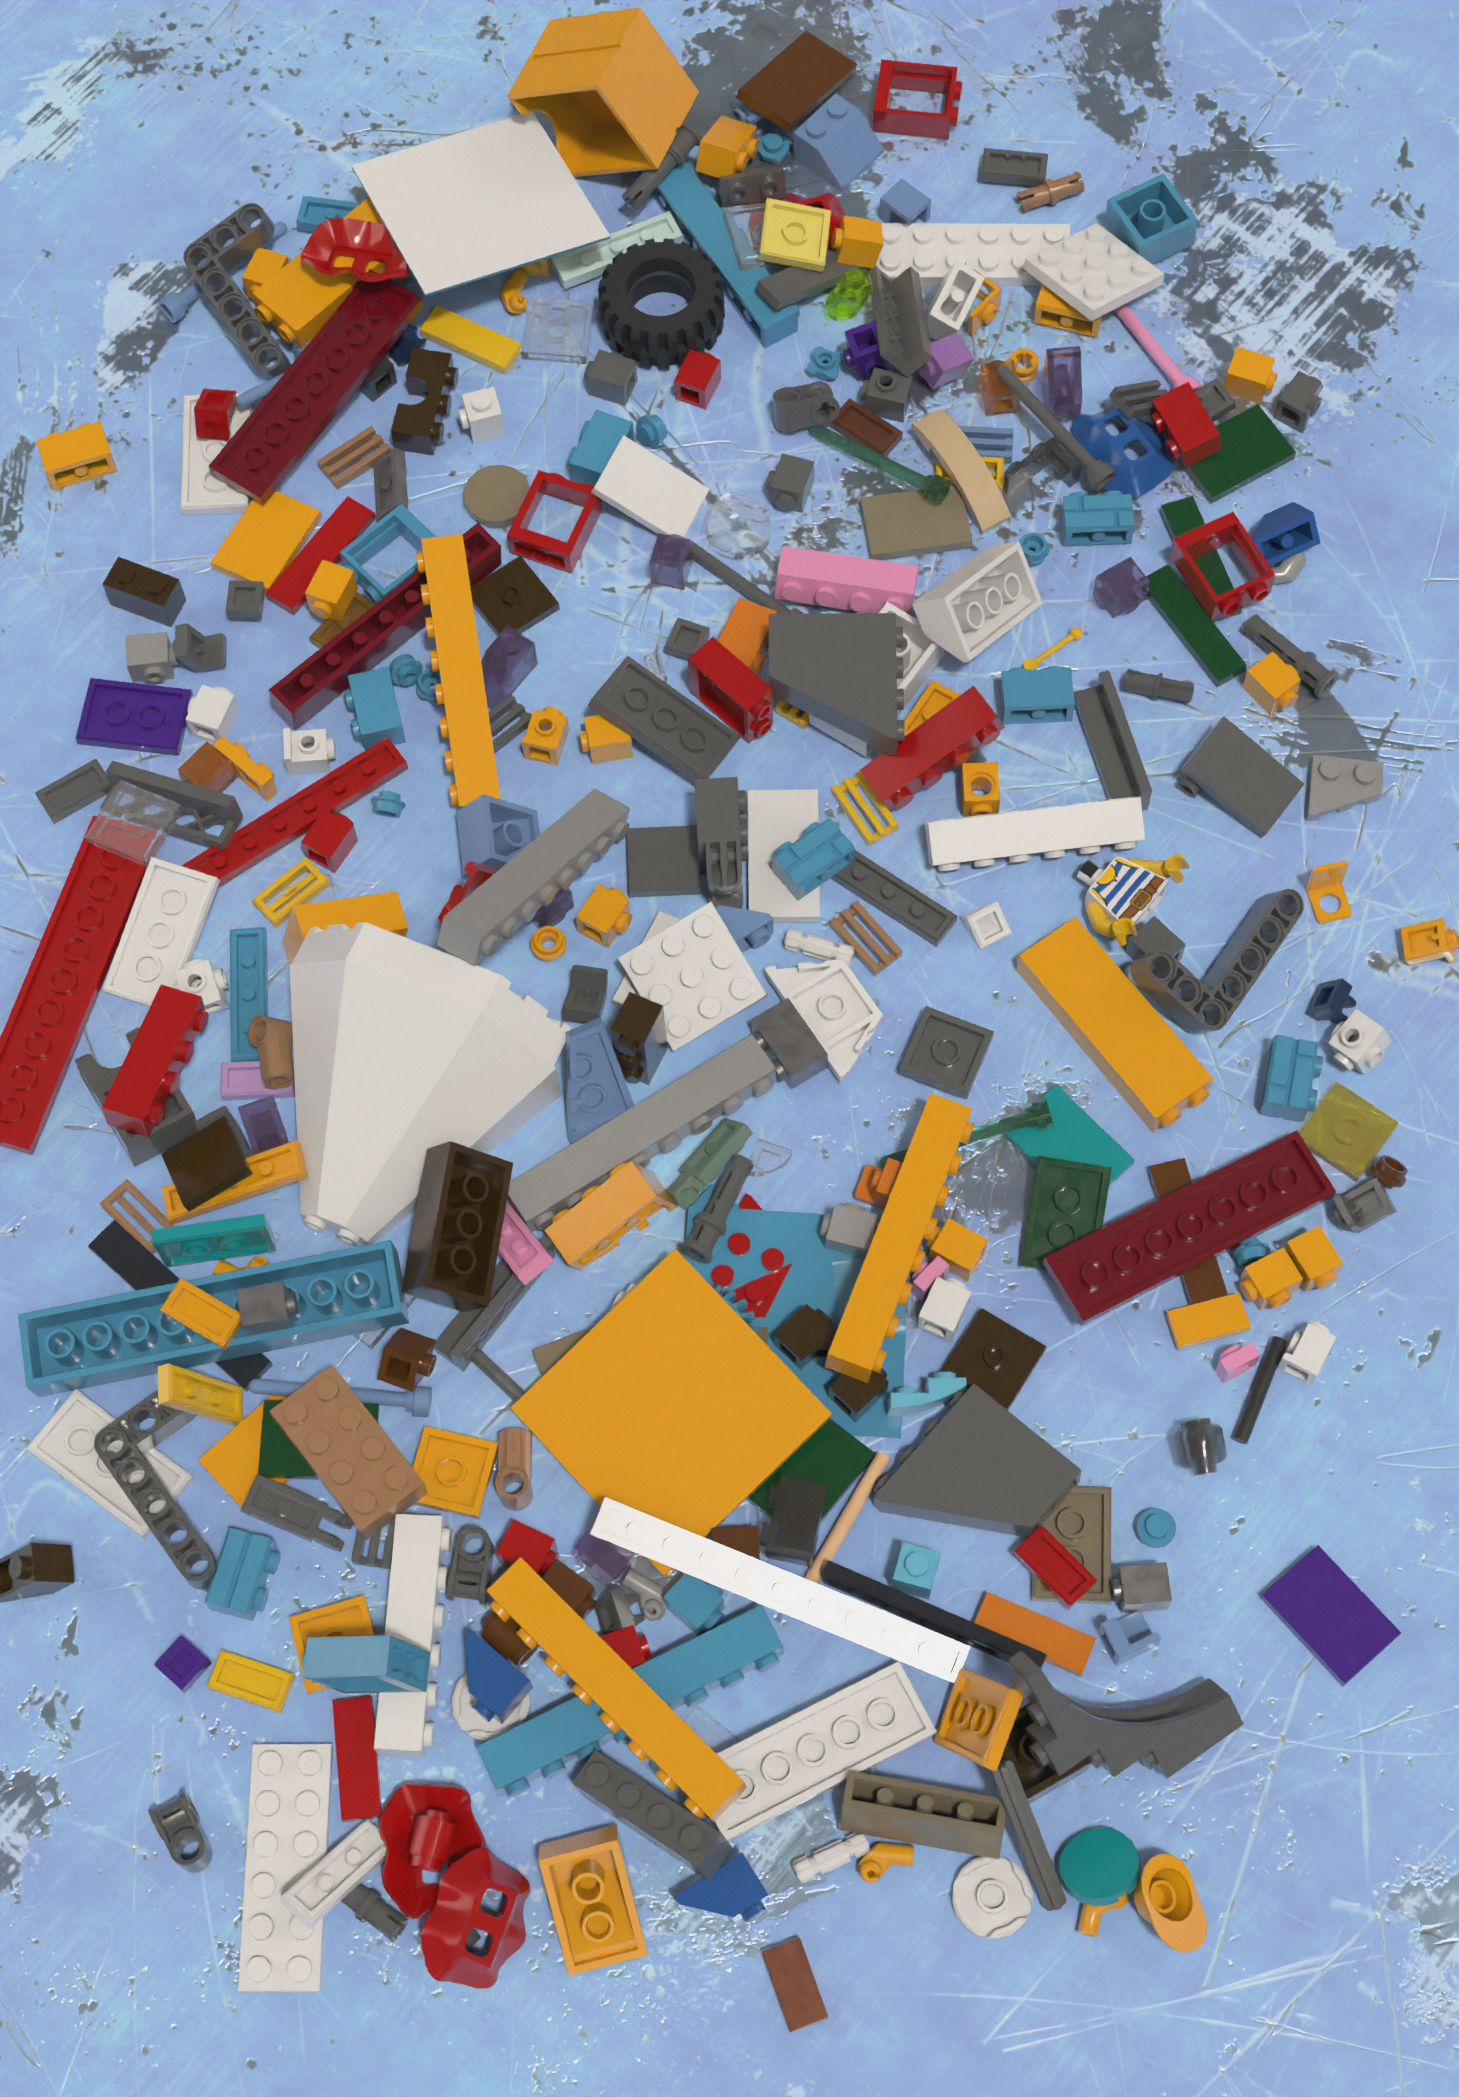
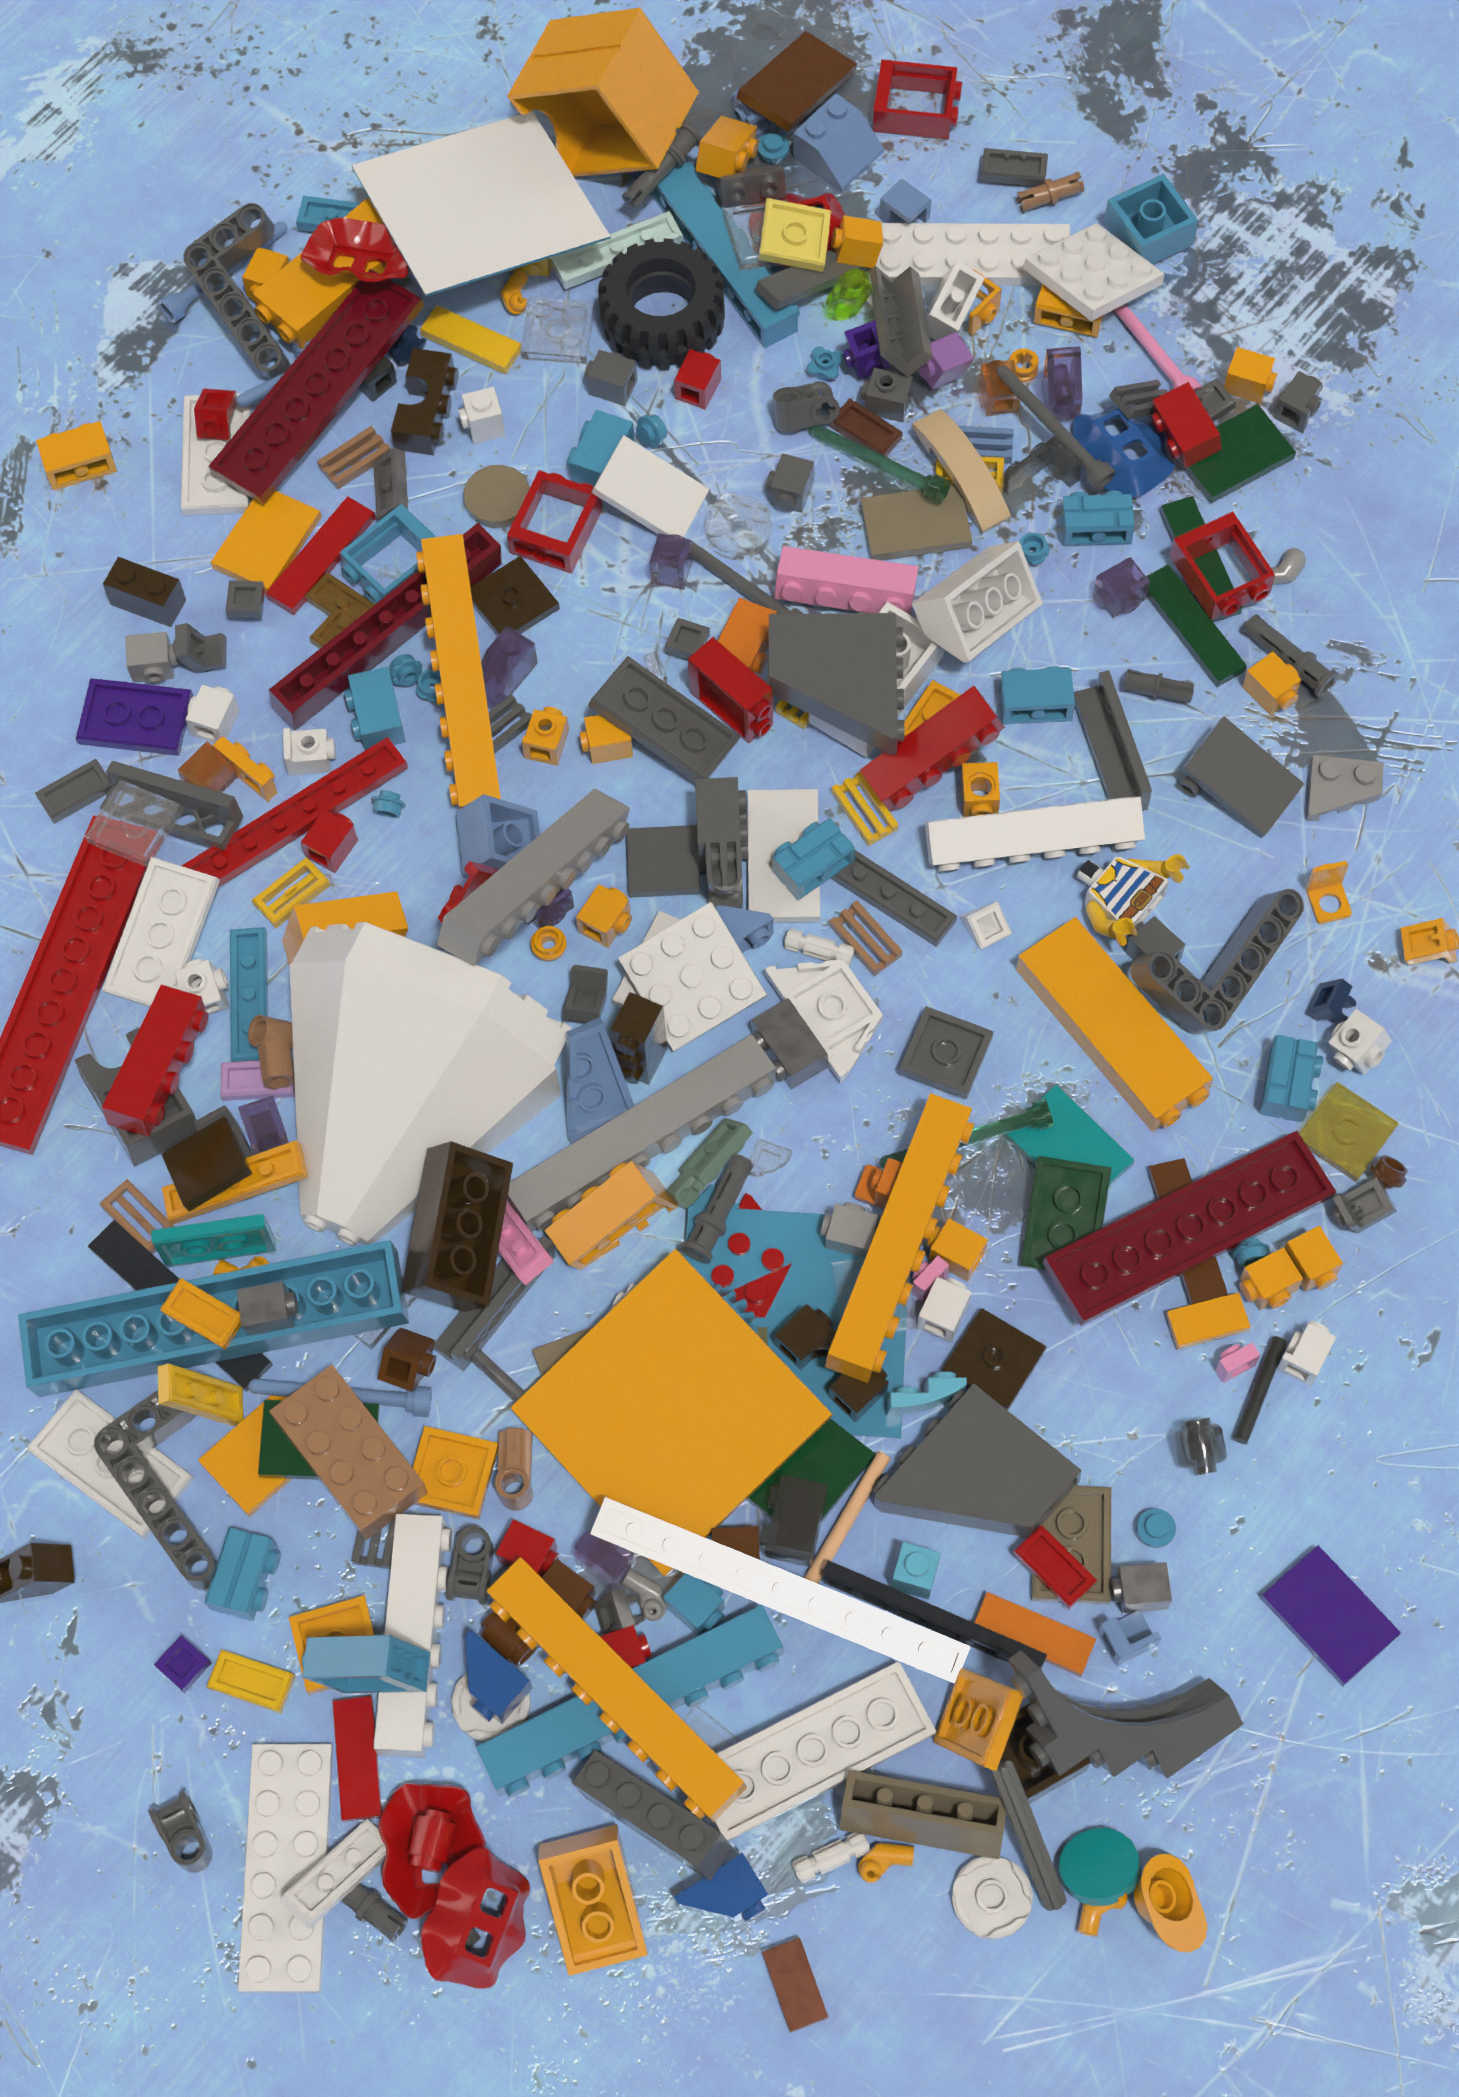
(293, 1512): dark grey hinge -> none
(331, 591): light orange brick -> none
(1074, 634): yellow hinge -> none
(1286, 532): blue slope -> none

